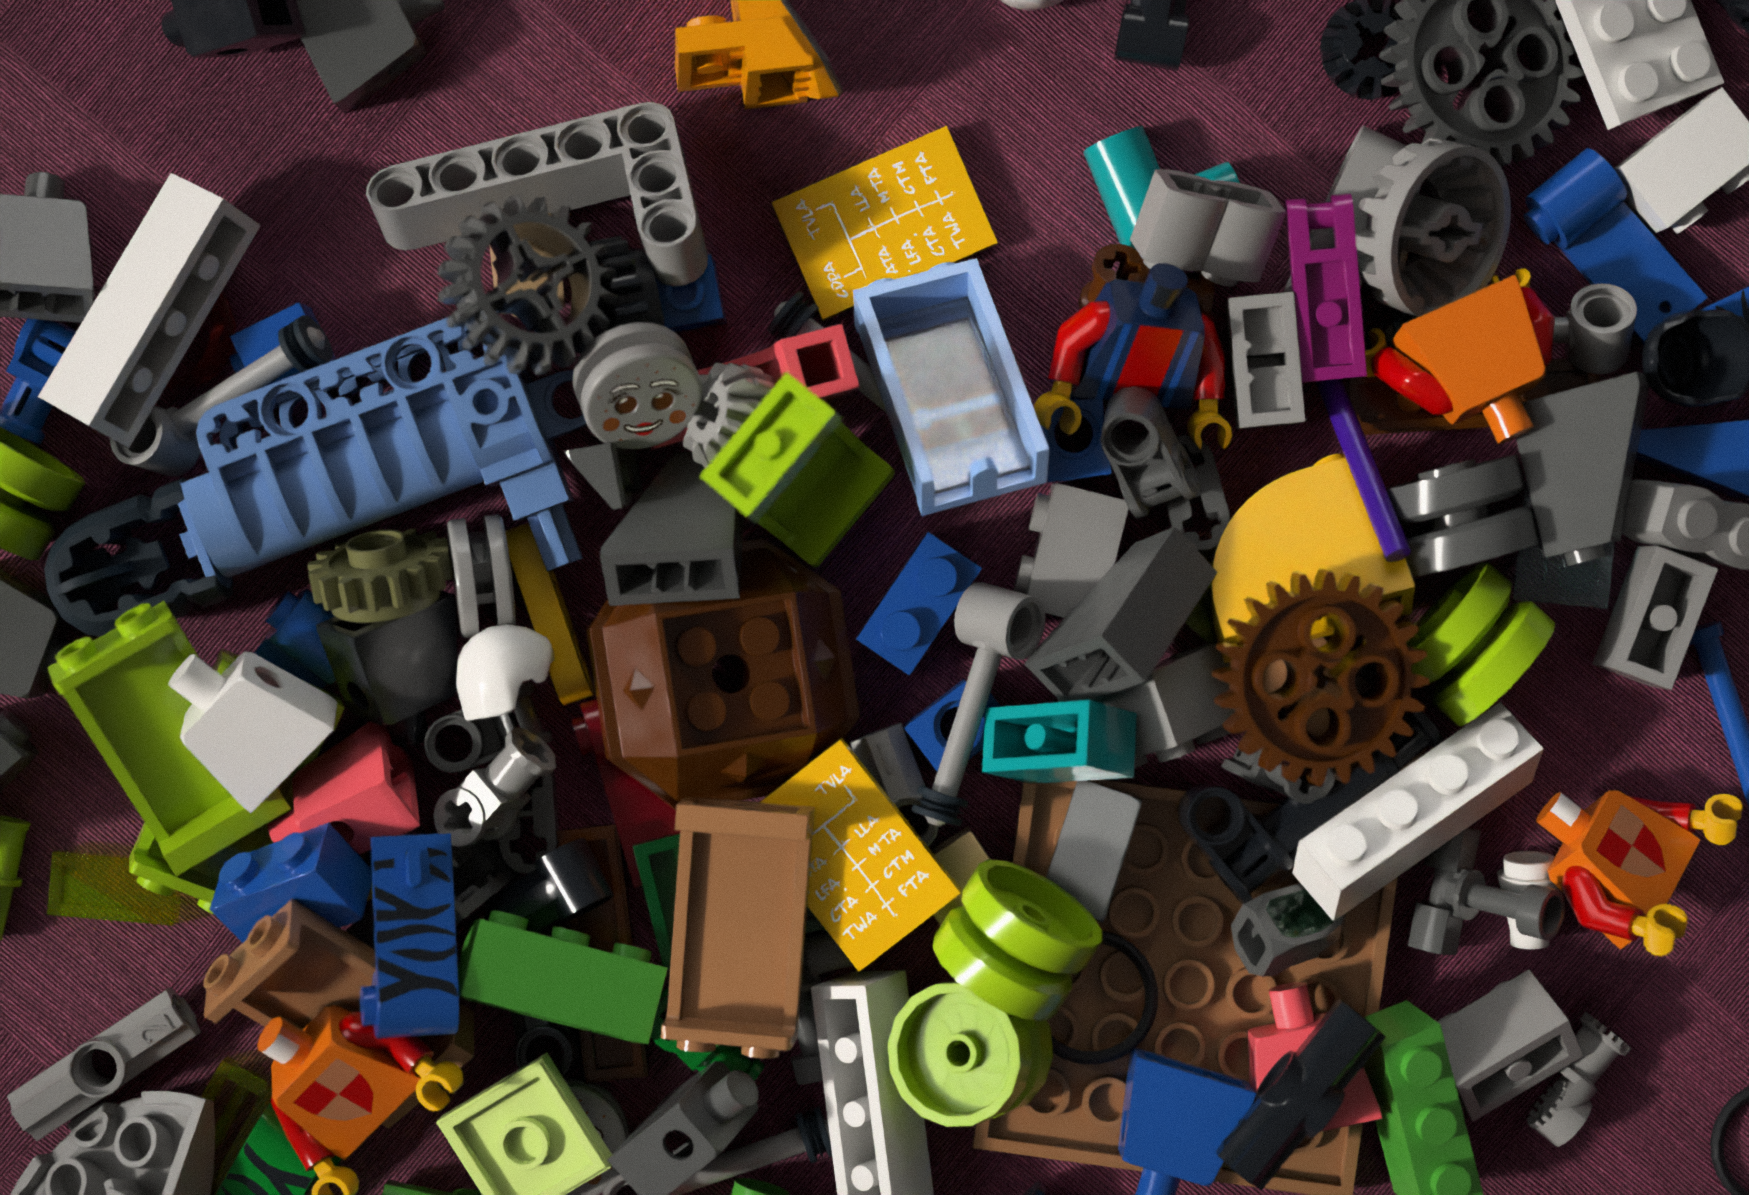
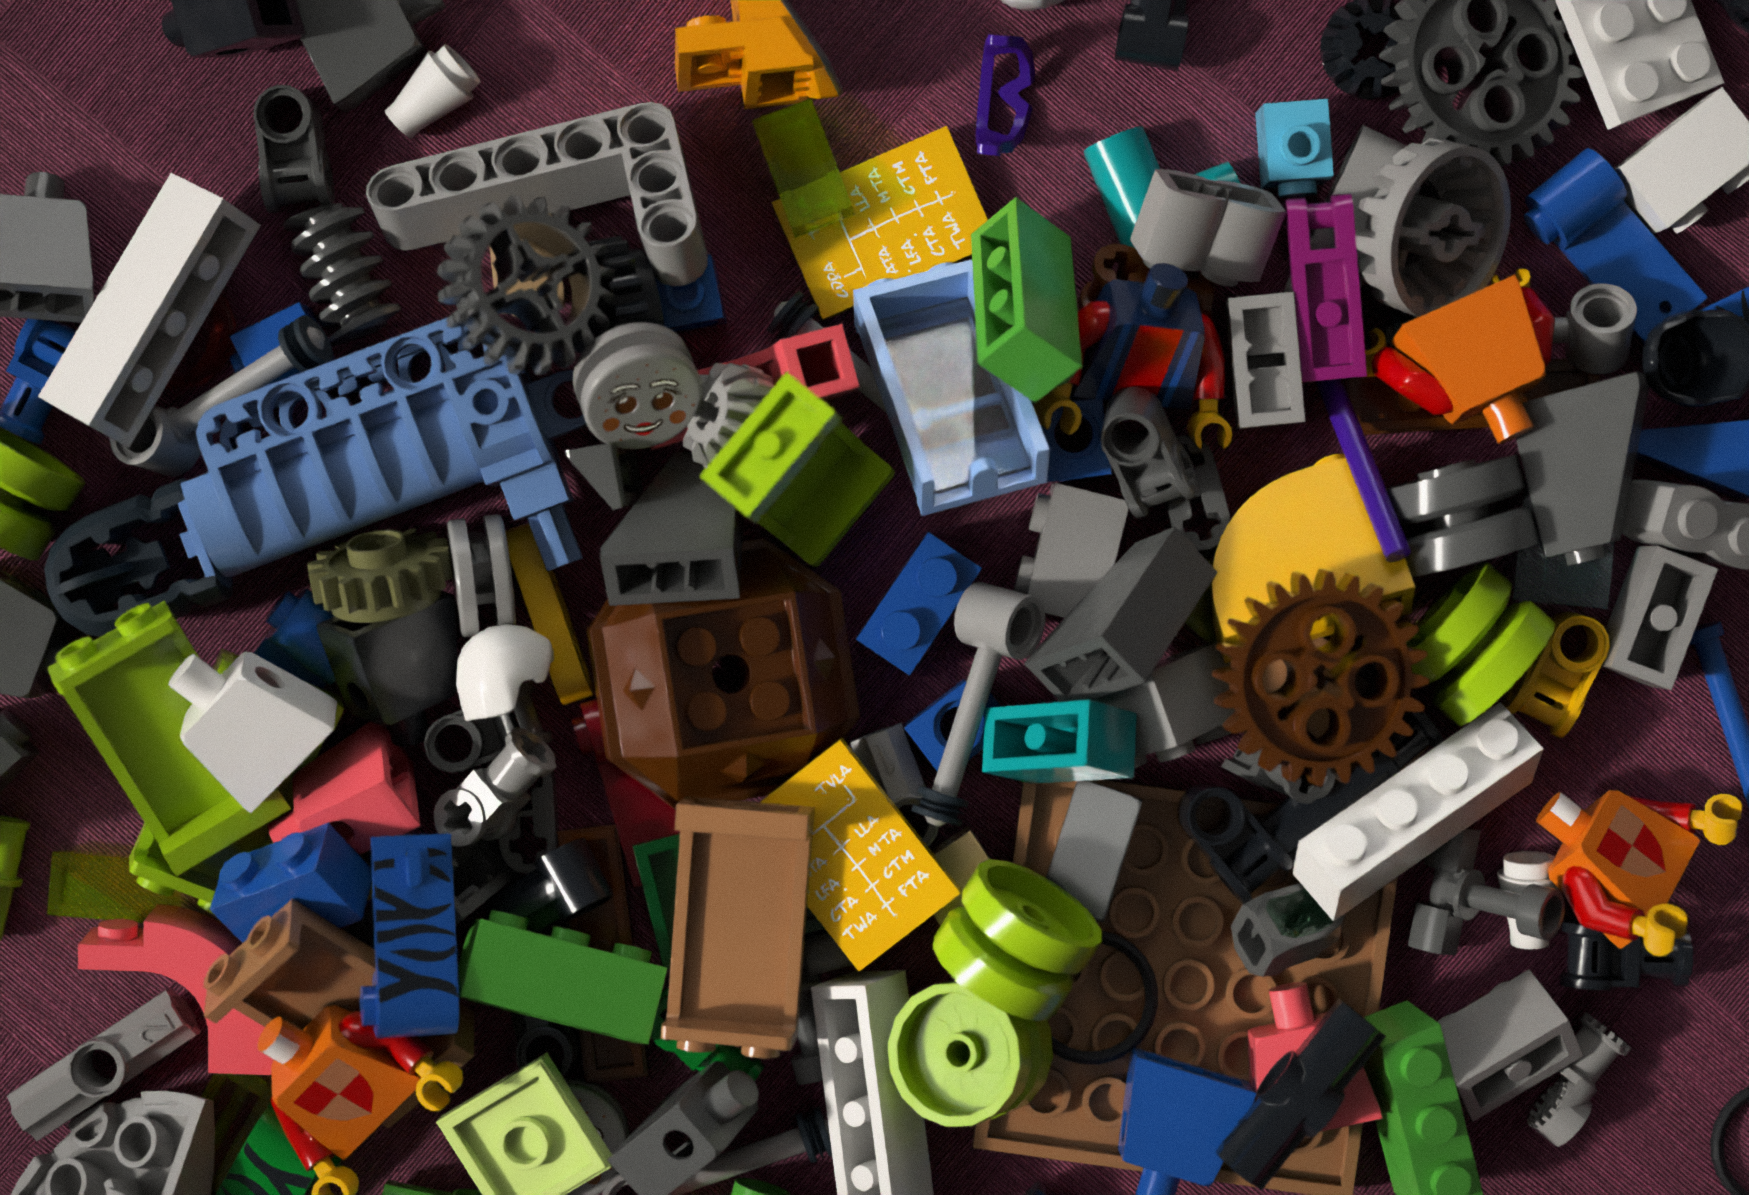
(182, 948): none -> coral arch
(292, 155): none -> dark grey piece
(342, 271): none -> dark grey piece
(434, 90): none -> white cone
(803, 167): none -> clear neon green tile
(989, 141): none -> dark purple helmet
(1025, 301): none -> bright green brick
(1294, 146): none -> medium azure brick
(1560, 678): none -> yellow piece
(1601, 965): none -> black connector

